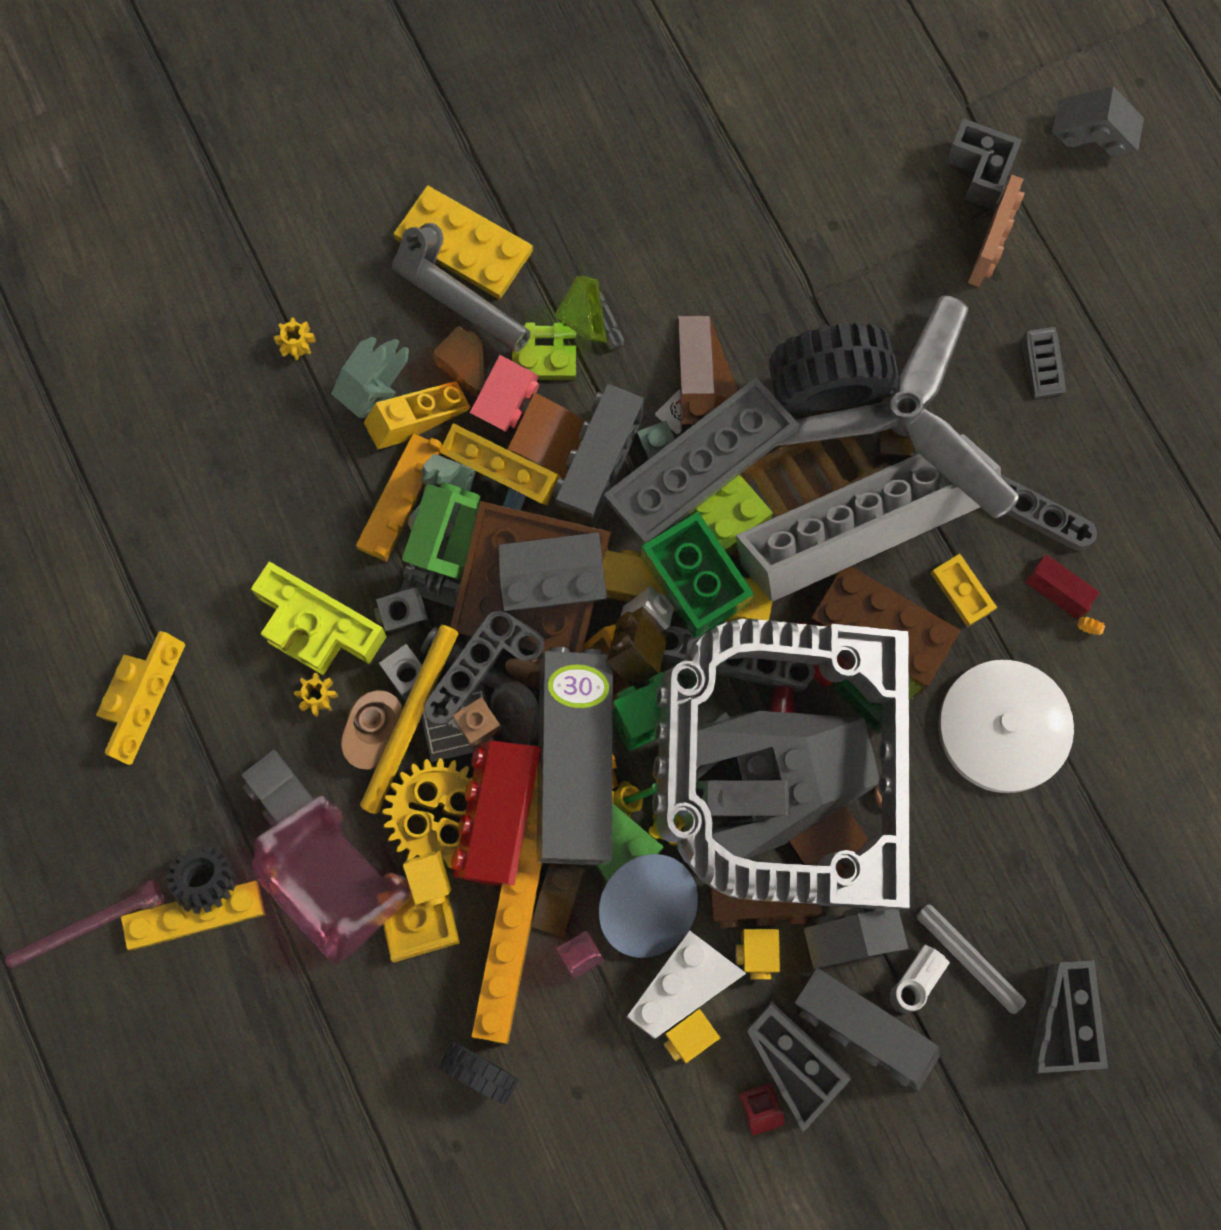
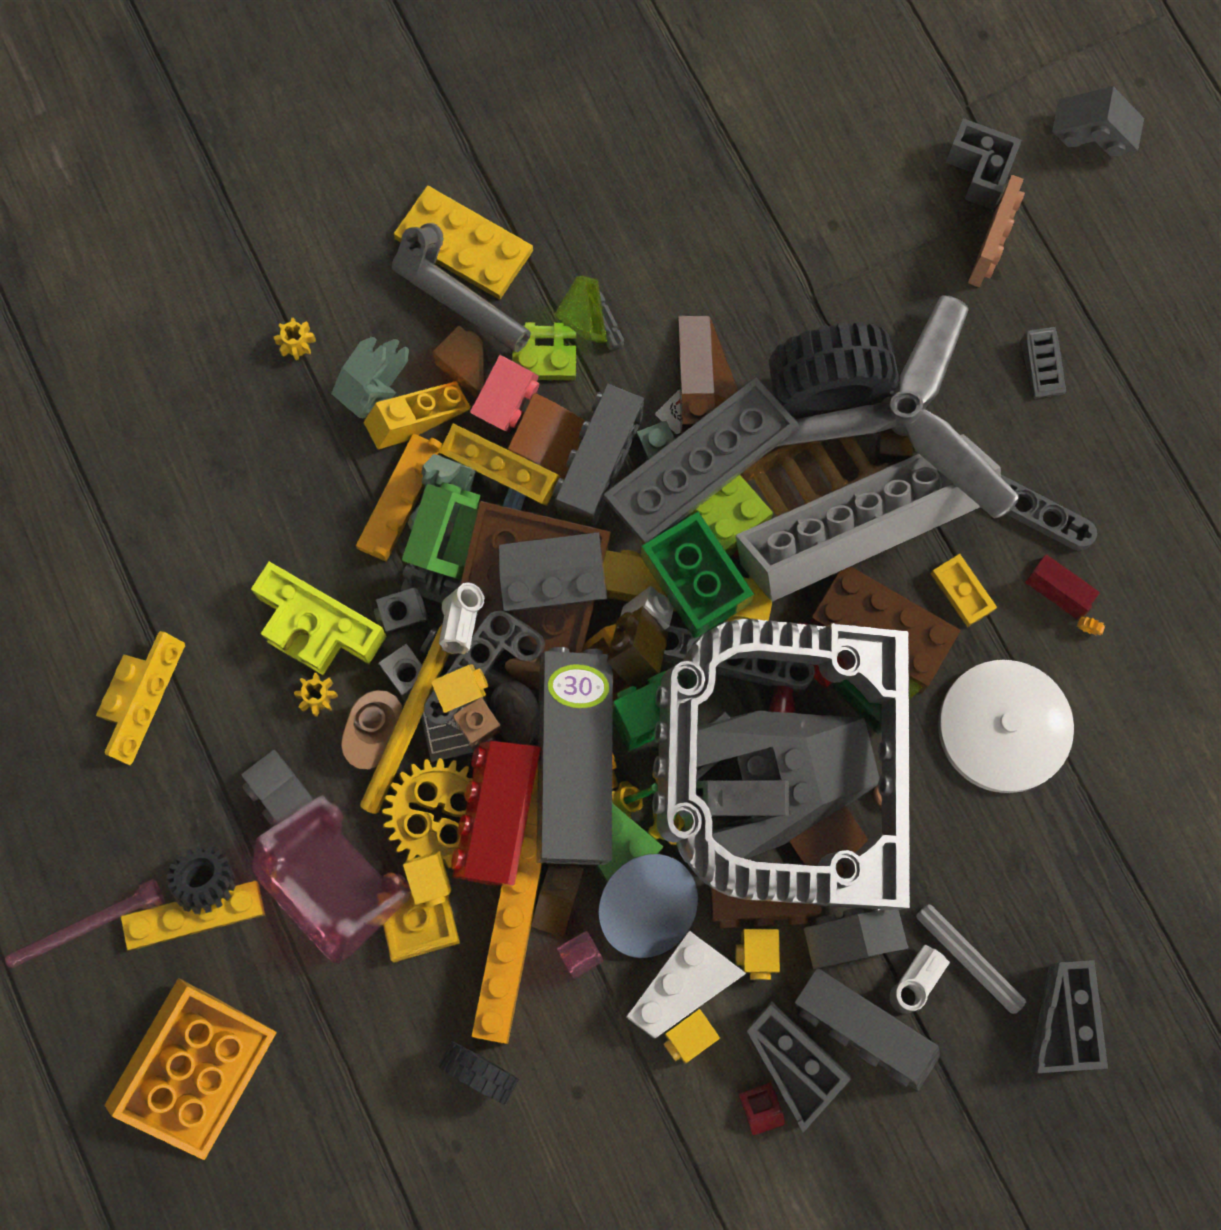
(189, 1070): none -> light orange slope
(459, 618): none -> white piece
(460, 687): none -> yellow brick

